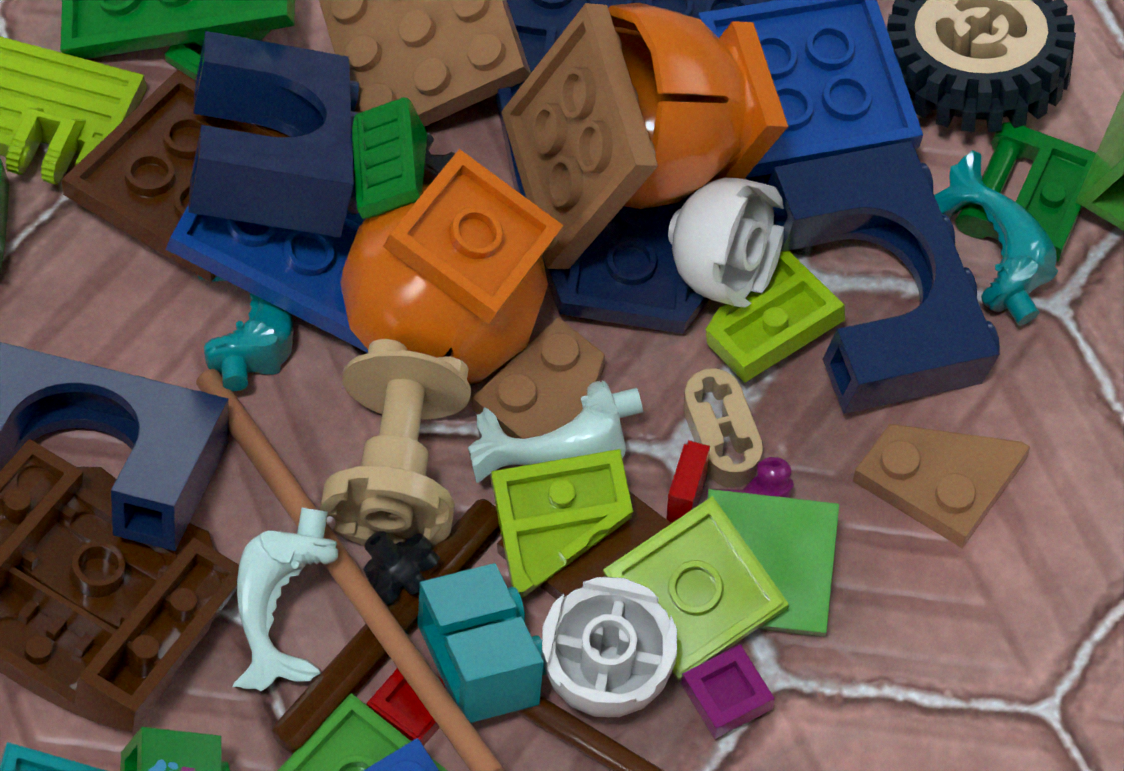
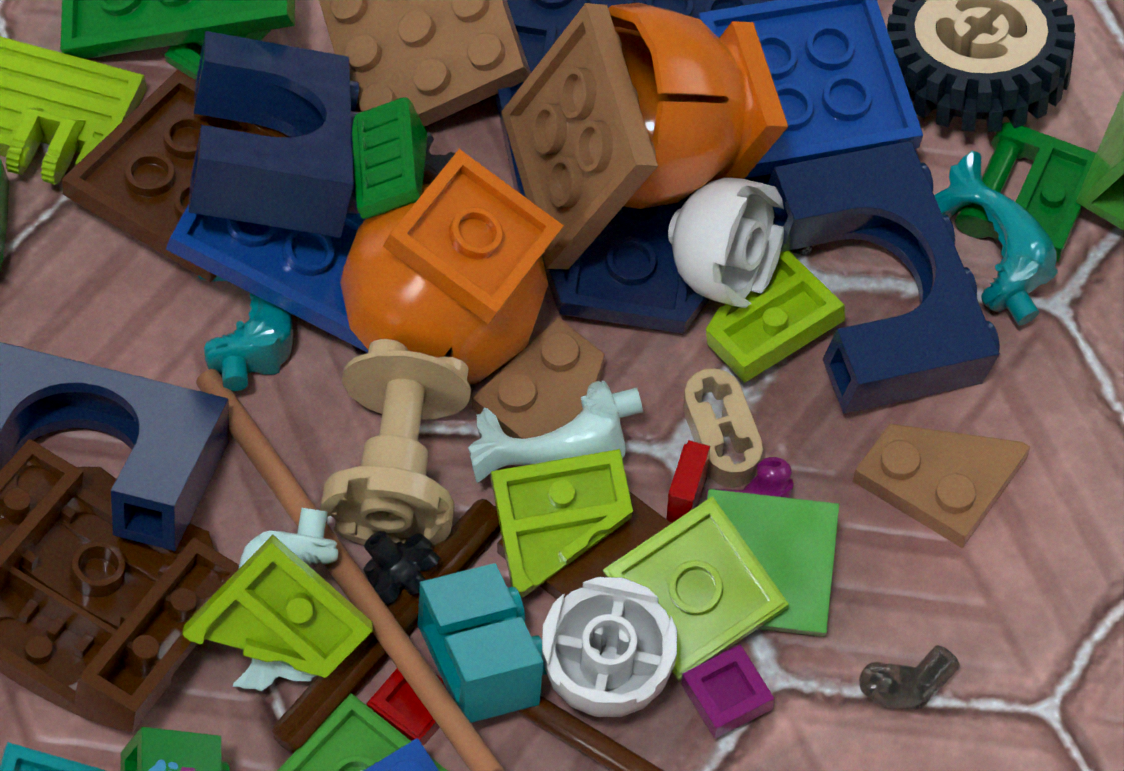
(281, 613): none -> lime wing
(907, 685): none -> clear smoke arm

